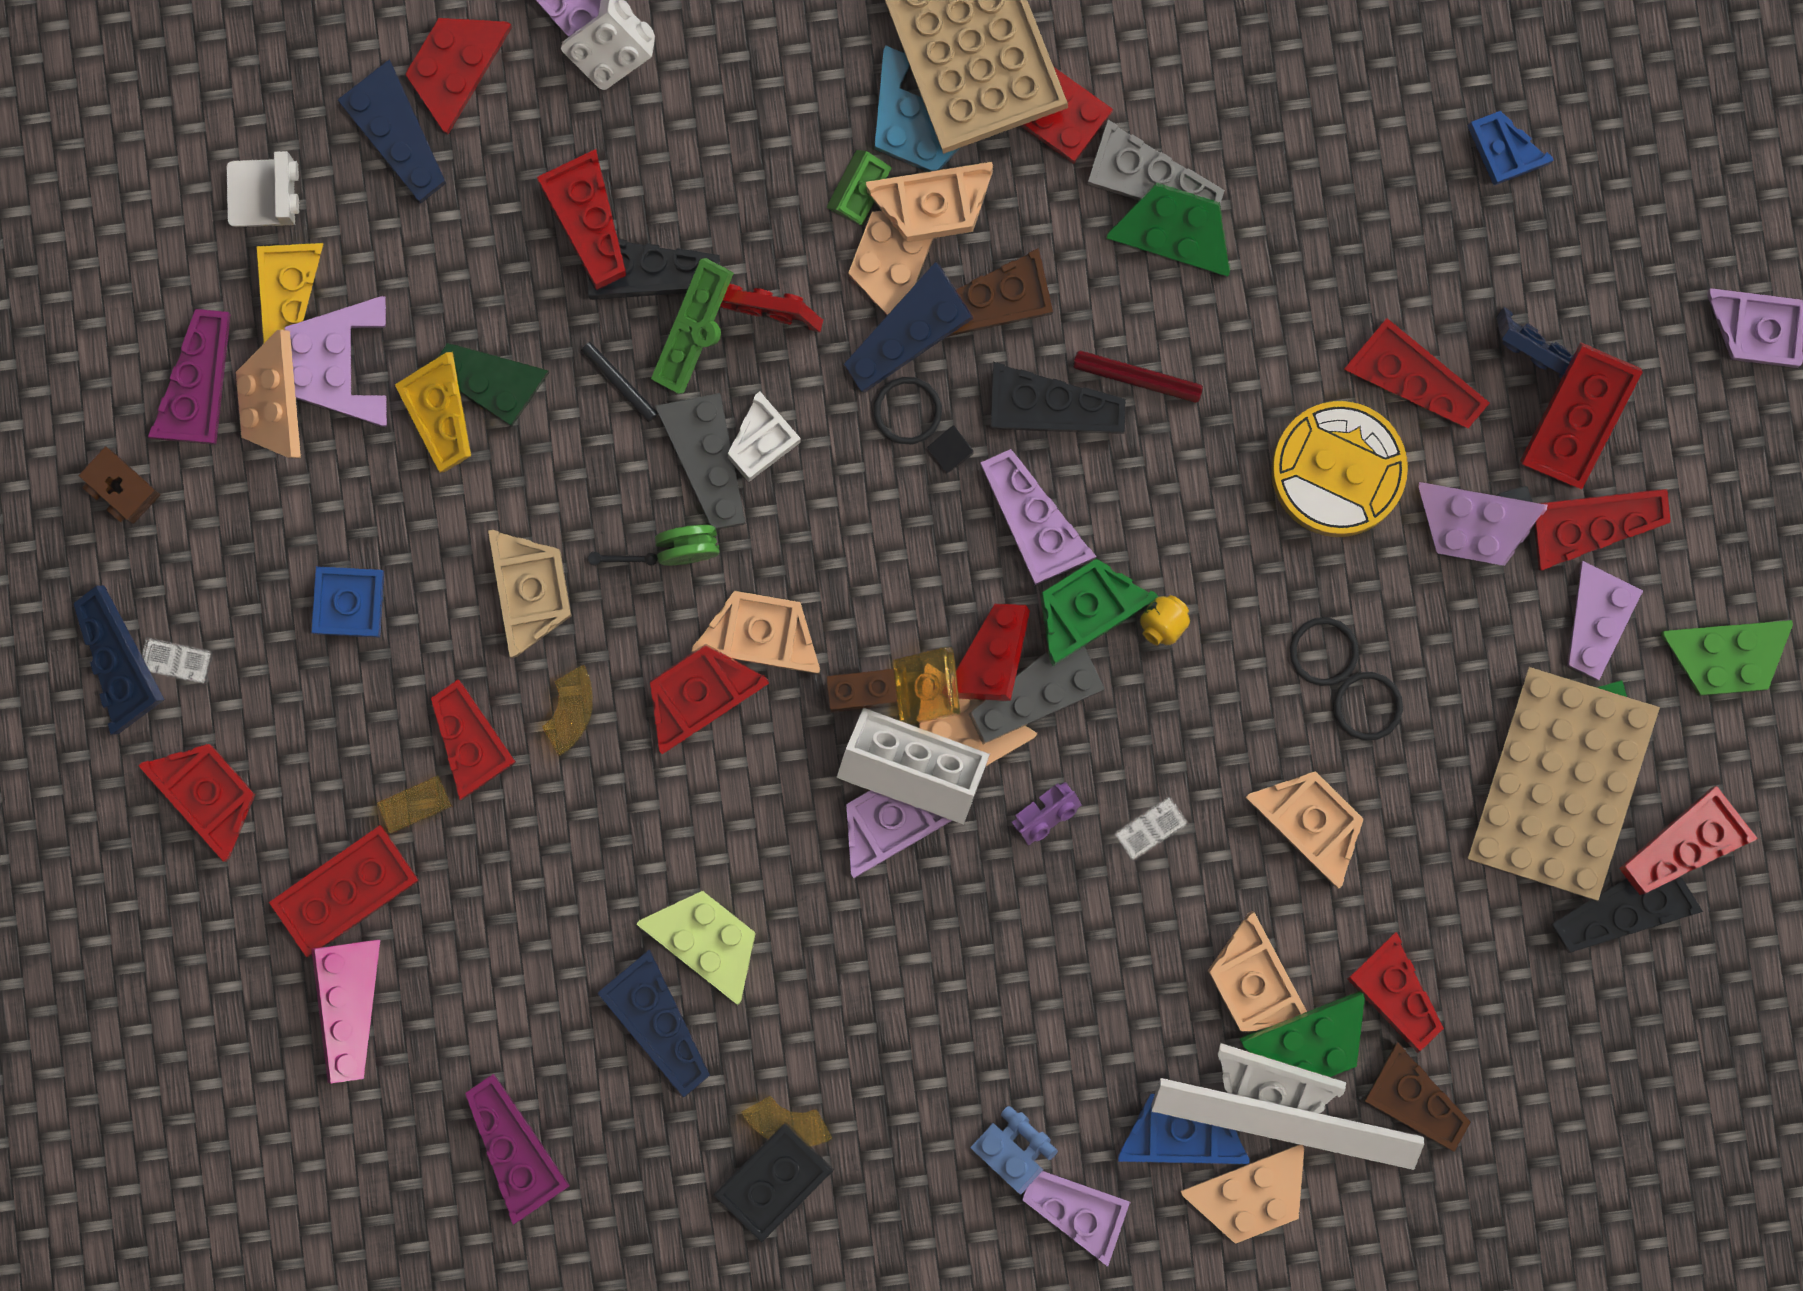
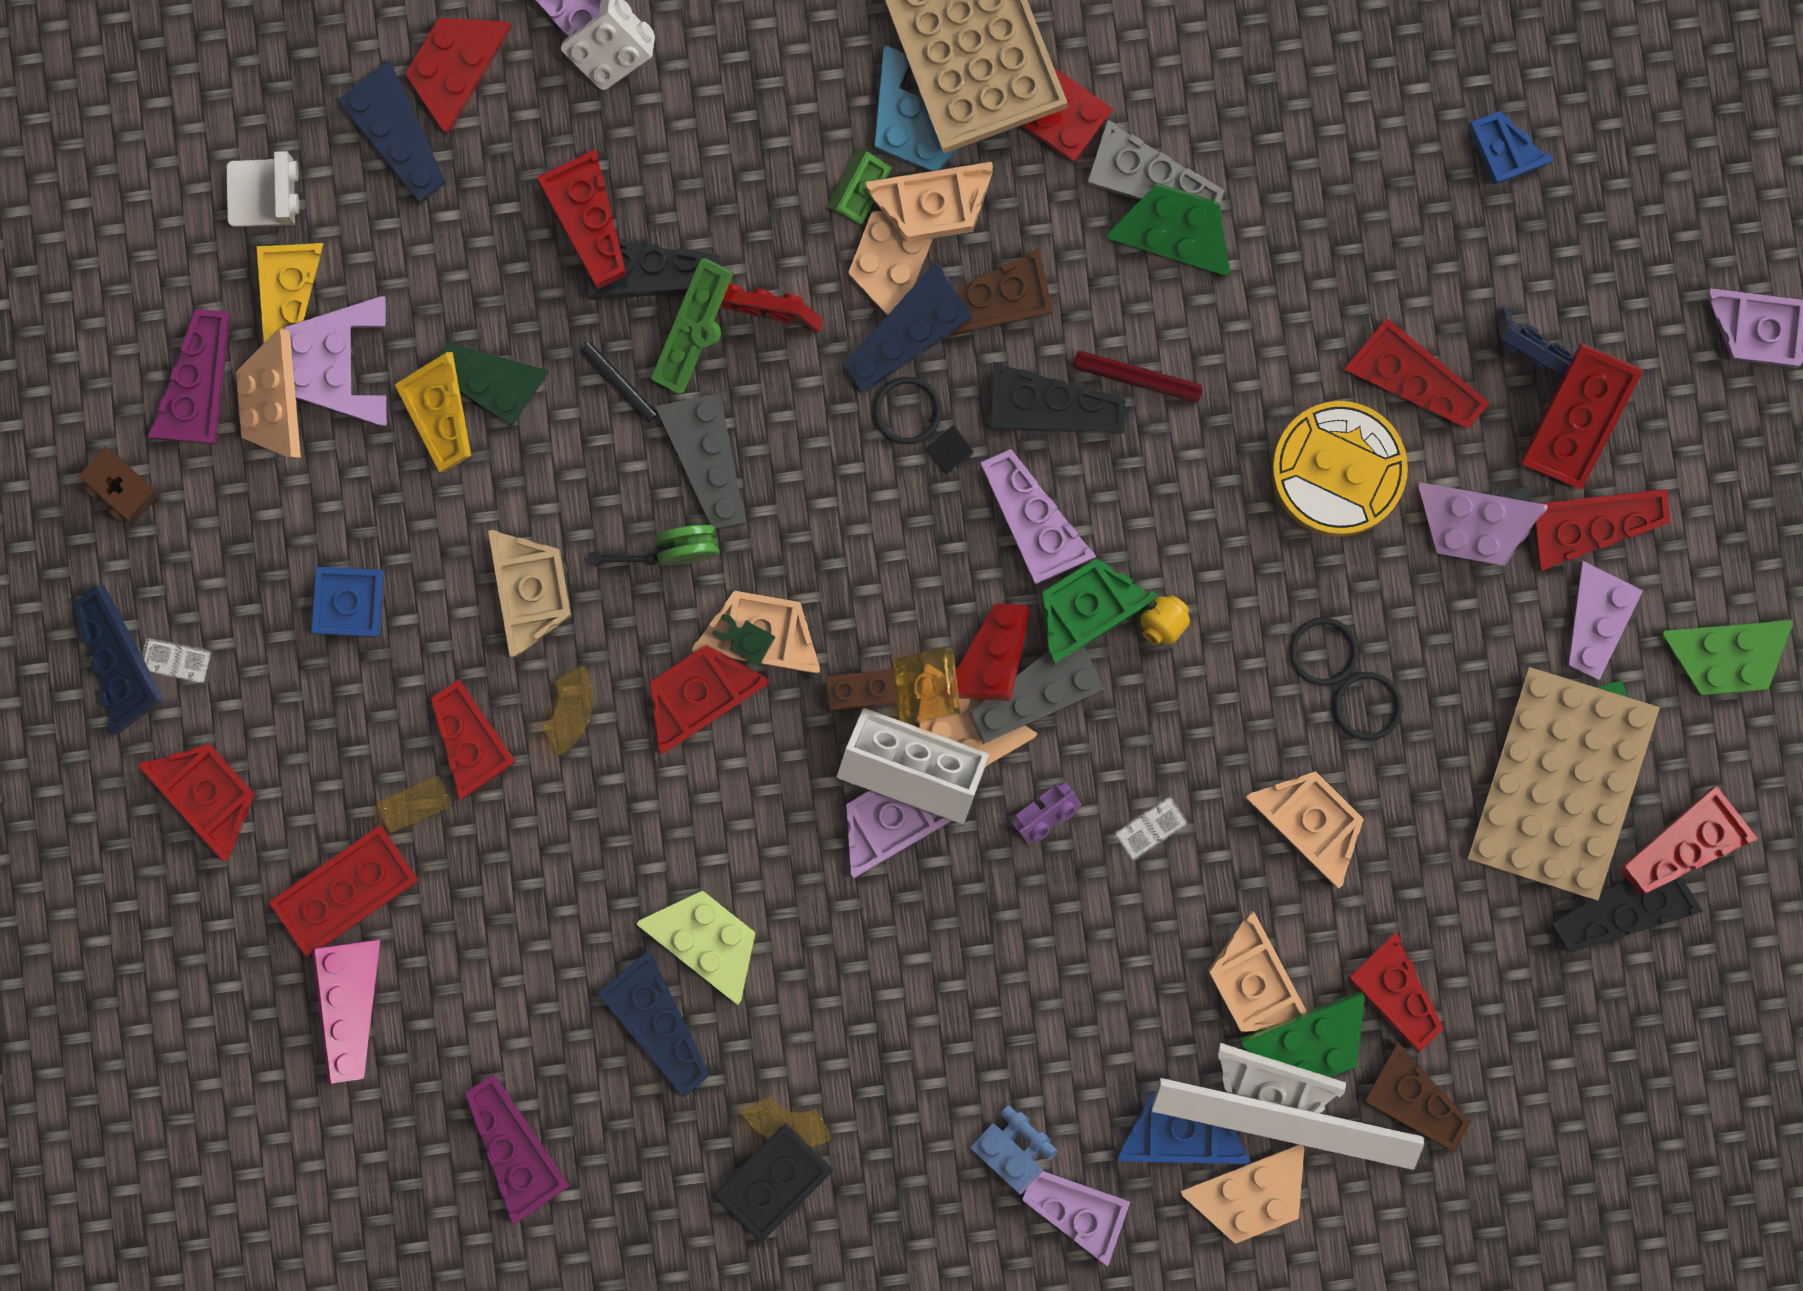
(749, 641): none -> dark green plate
(761, 439): white wing -> none

